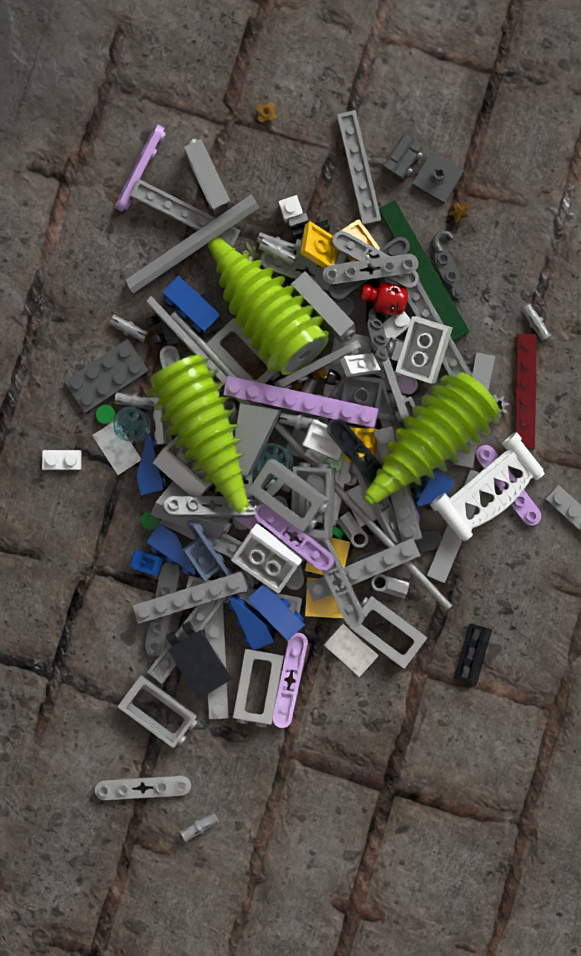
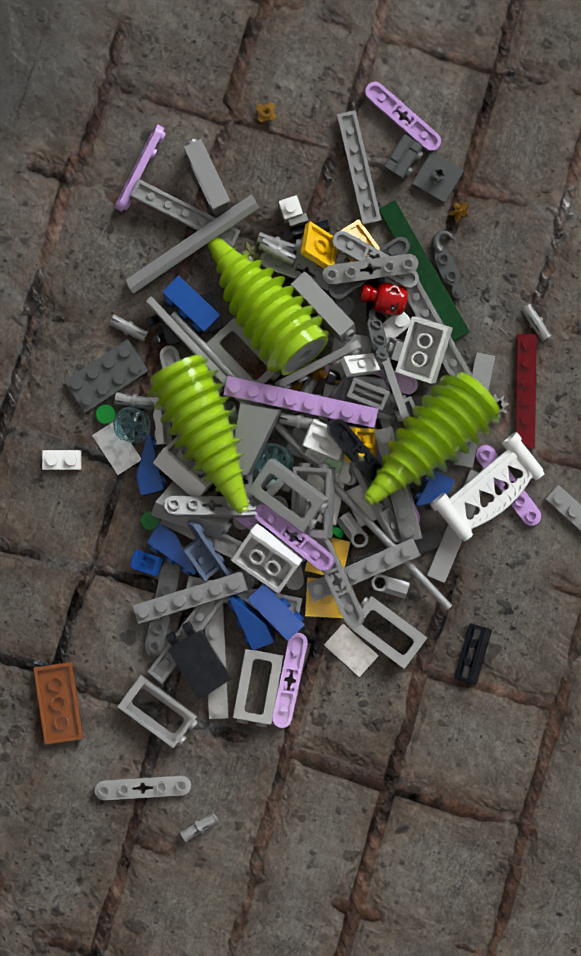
(58, 703): none -> dark orange plate
(357, 381): none -> light grey tile
(388, 104): none -> lavender piece

